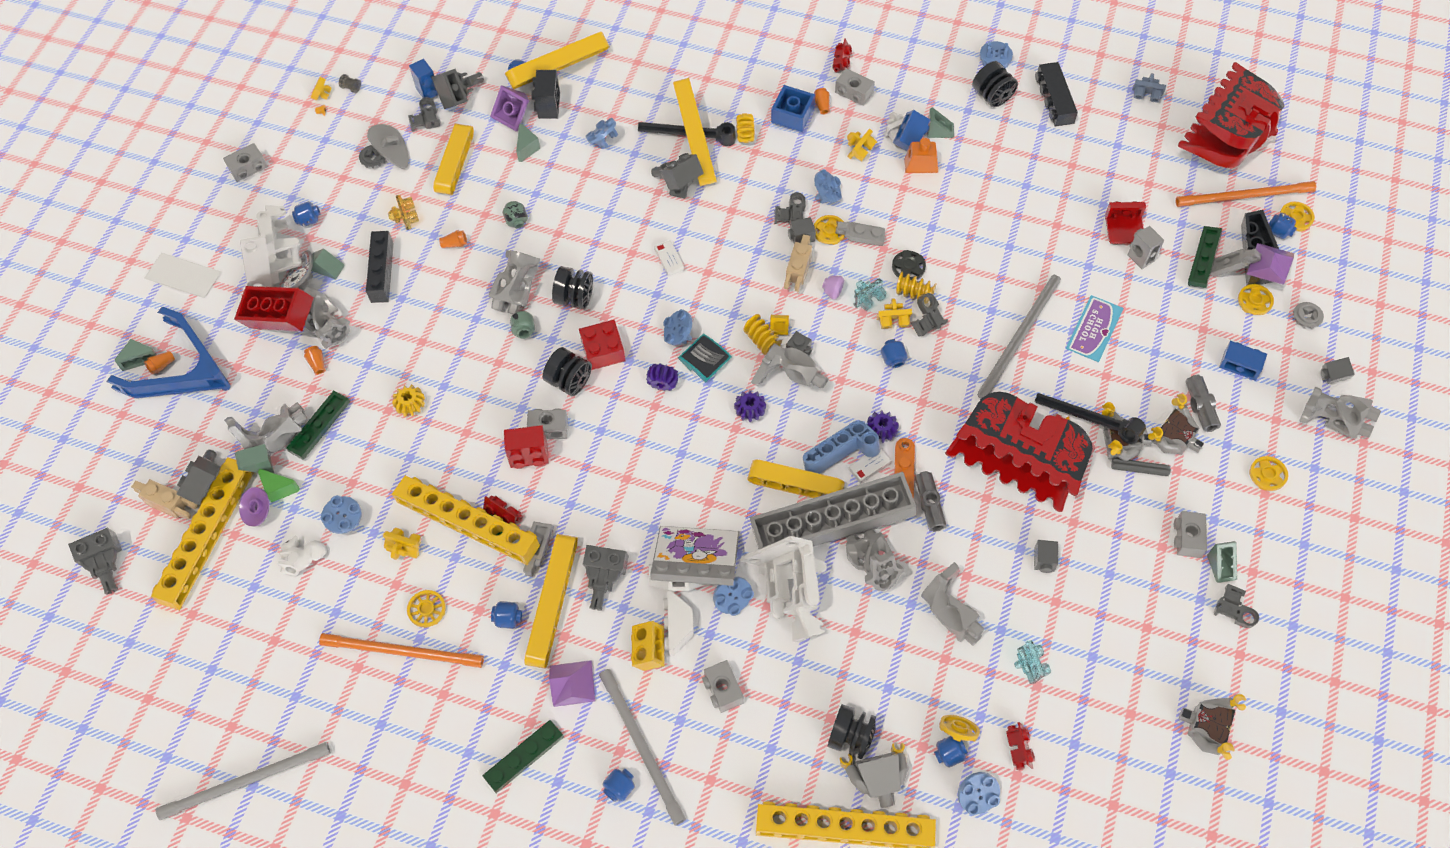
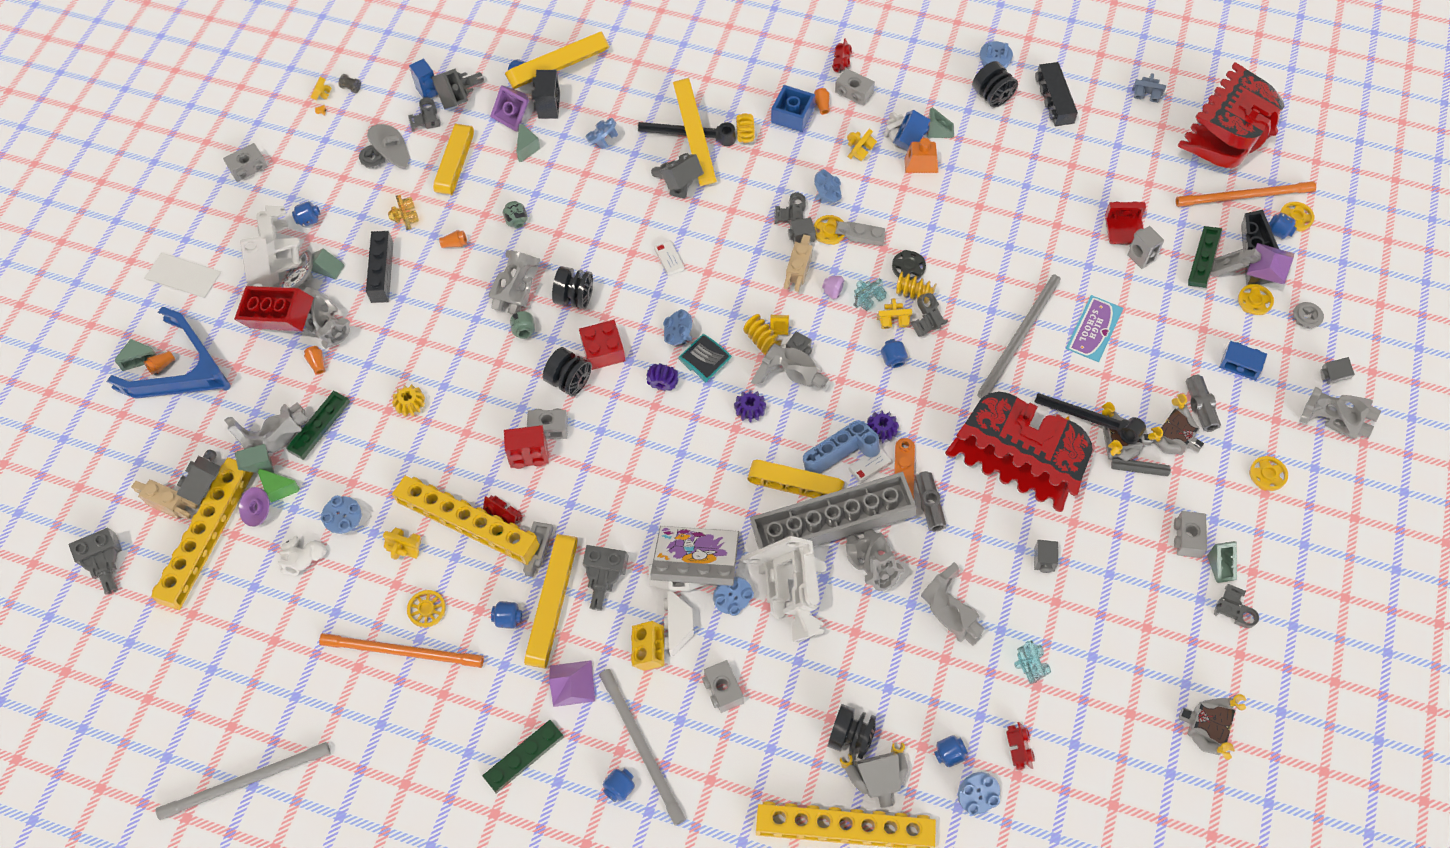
(959, 728): yellow wheel -> none

